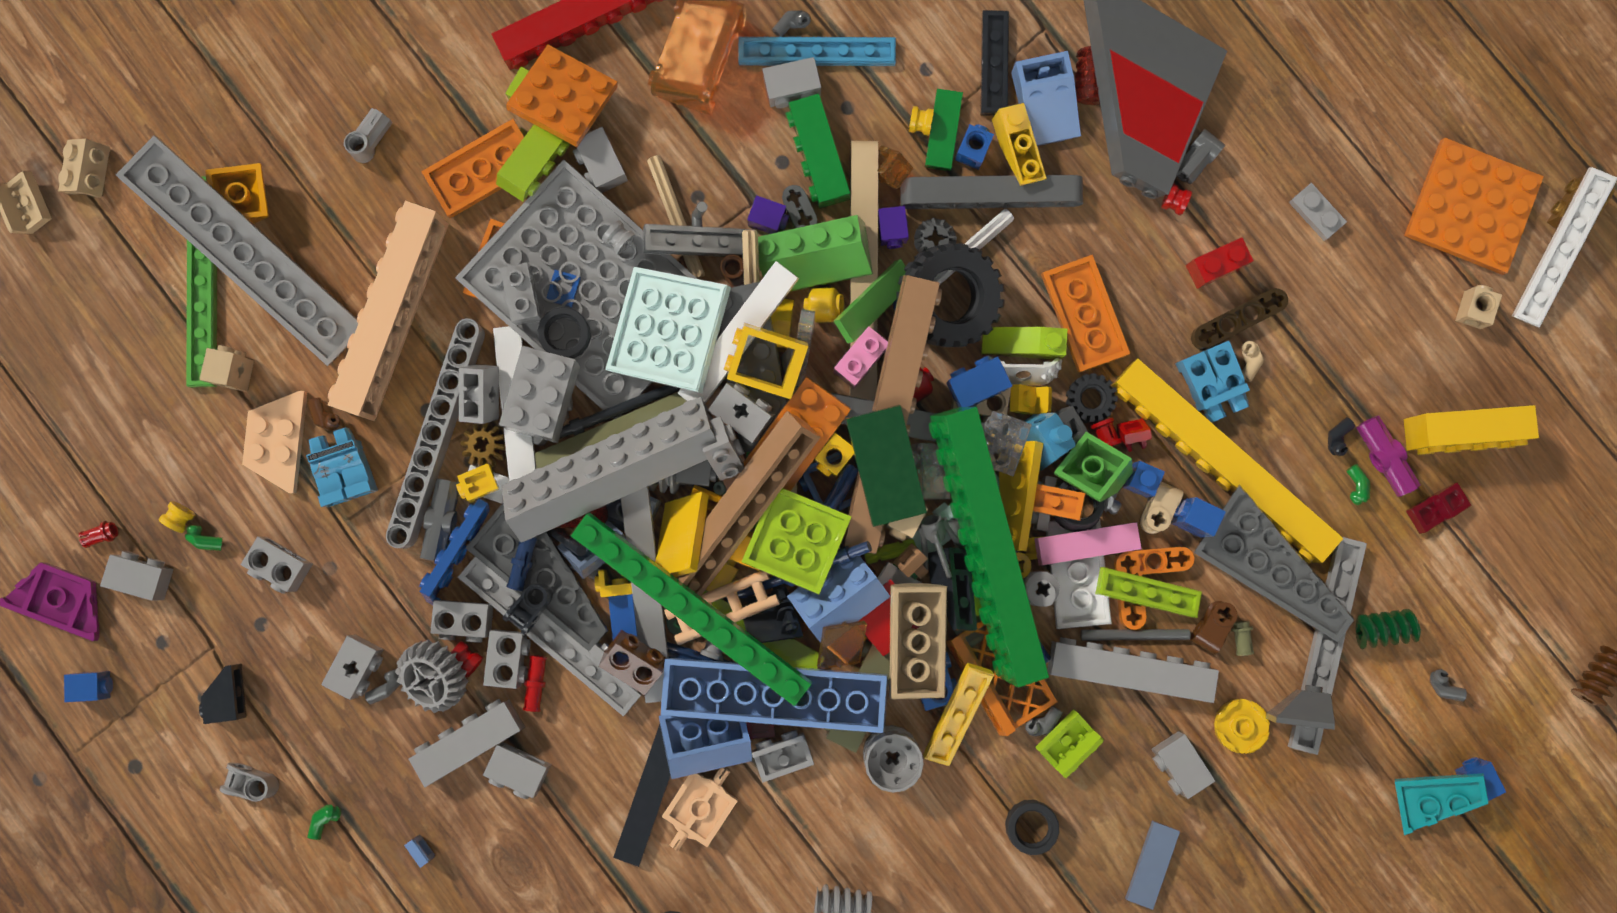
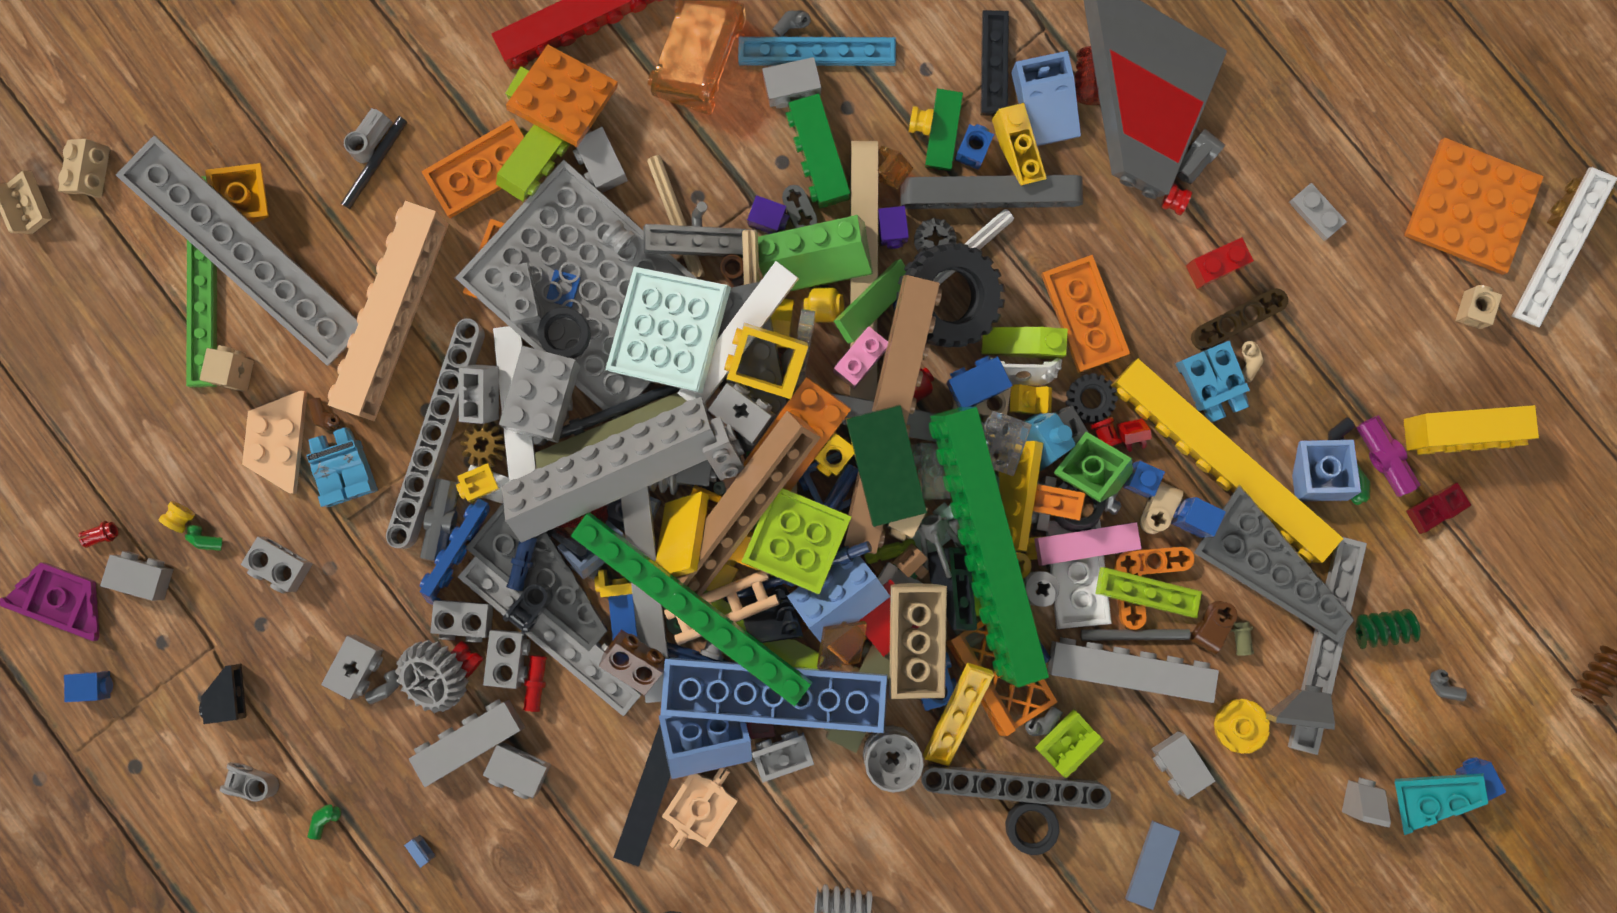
(374, 162): none -> black bar
(1027, 792): none -> dark grey beam
(1326, 471): none -> medium blue slope
(1366, 802): none -> light grey slope

